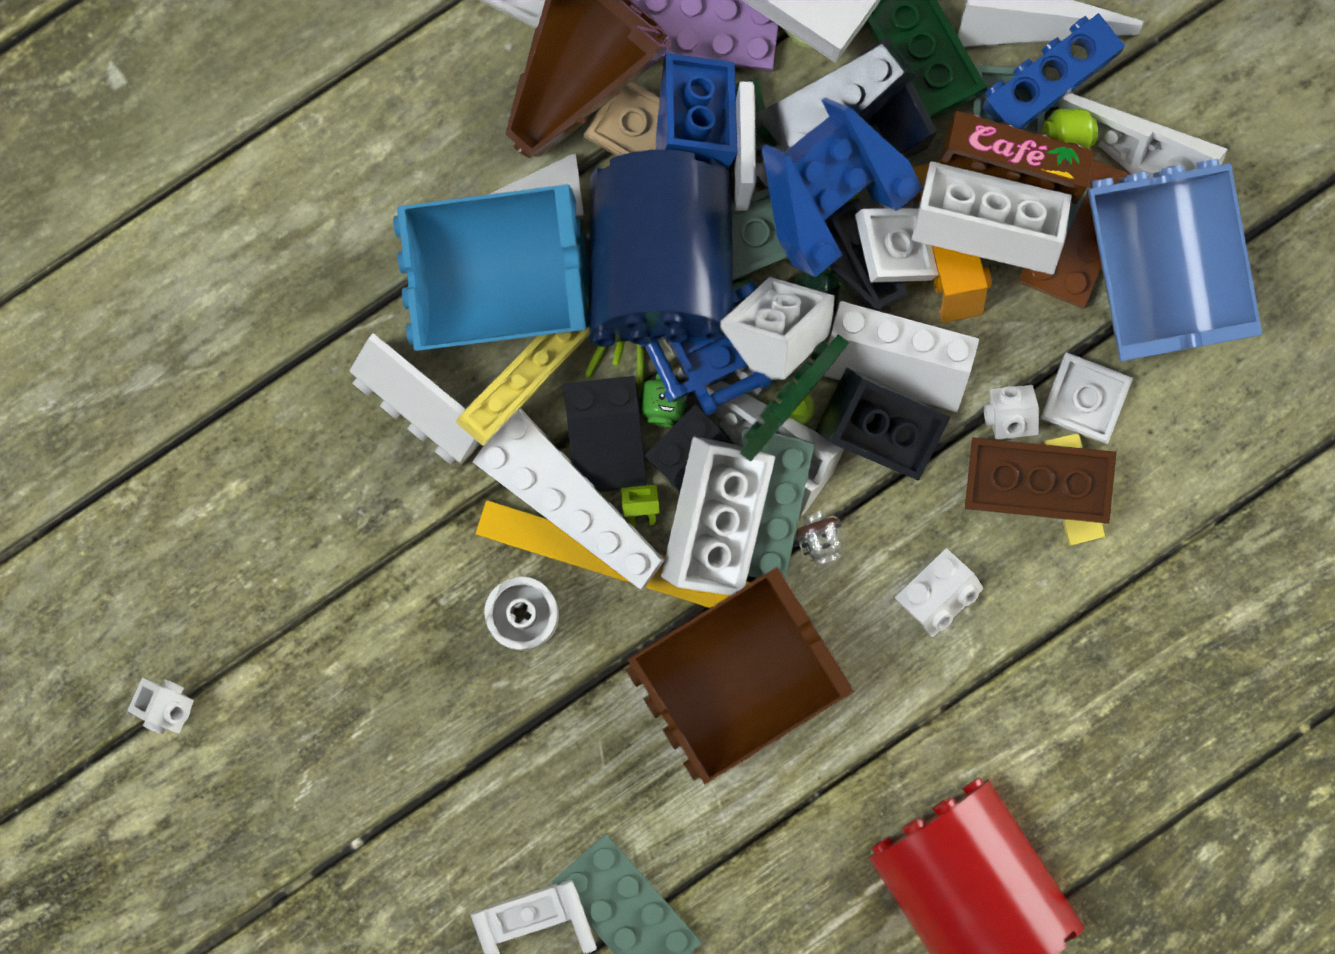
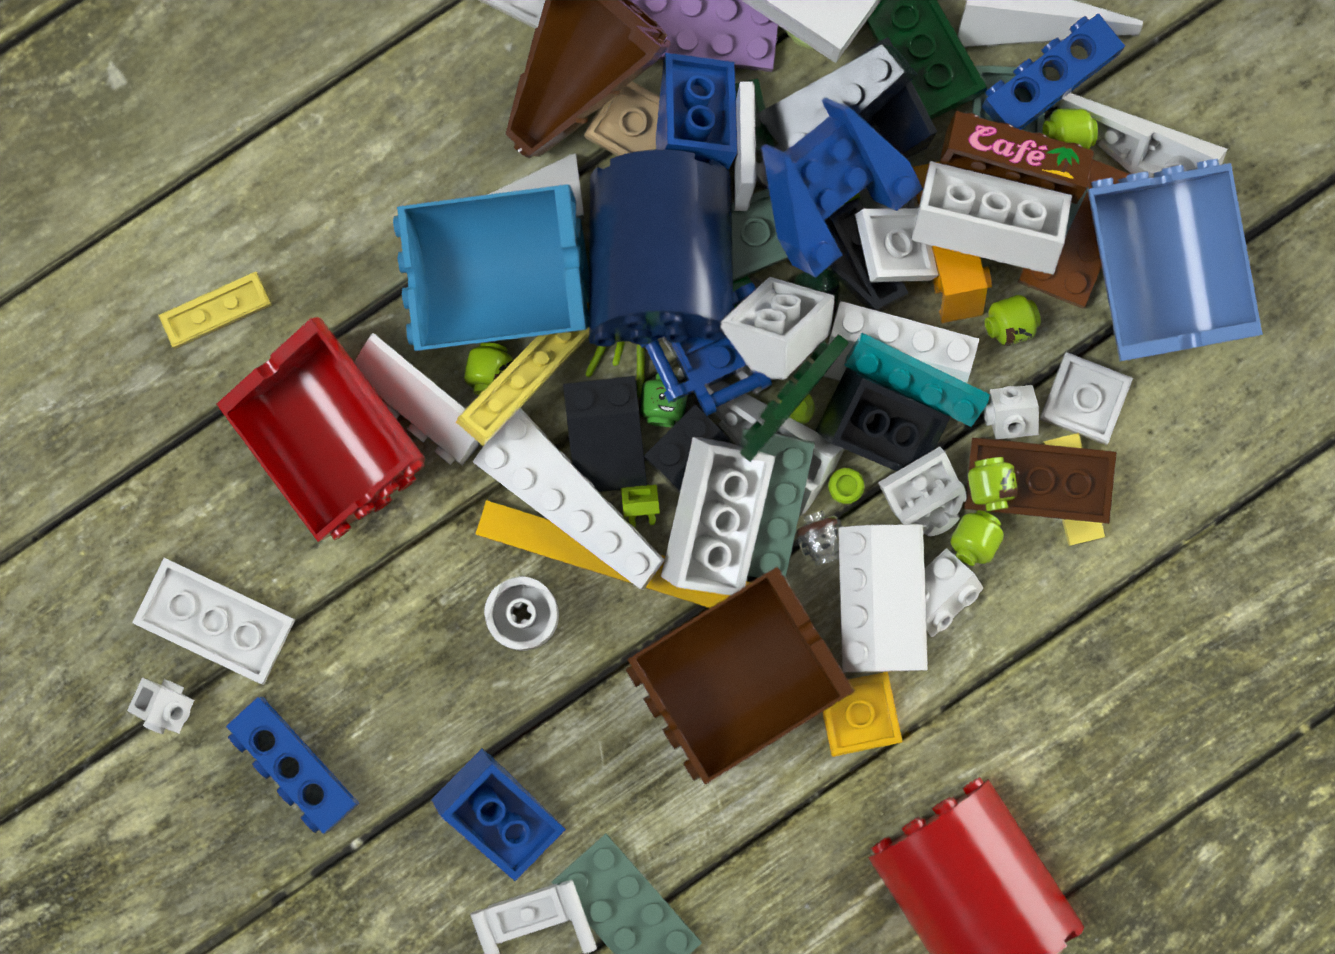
(213, 621): none -> white plate
(215, 310): none -> light yellow tile
(244, 735): none -> blue brick
(322, 432): none -> red cylinder
(485, 365): none -> lime head
(497, 815): none -> blue slope
(846, 486): none -> lime tile
(863, 718): none -> yellow tile
(882, 598): none -> white slope
(916, 379): none -> teal plate
(926, 493): none -> white slope
(977, 538): none -> lime head
(992, 483): none -> lime head
(1013, 320): none -> lime head

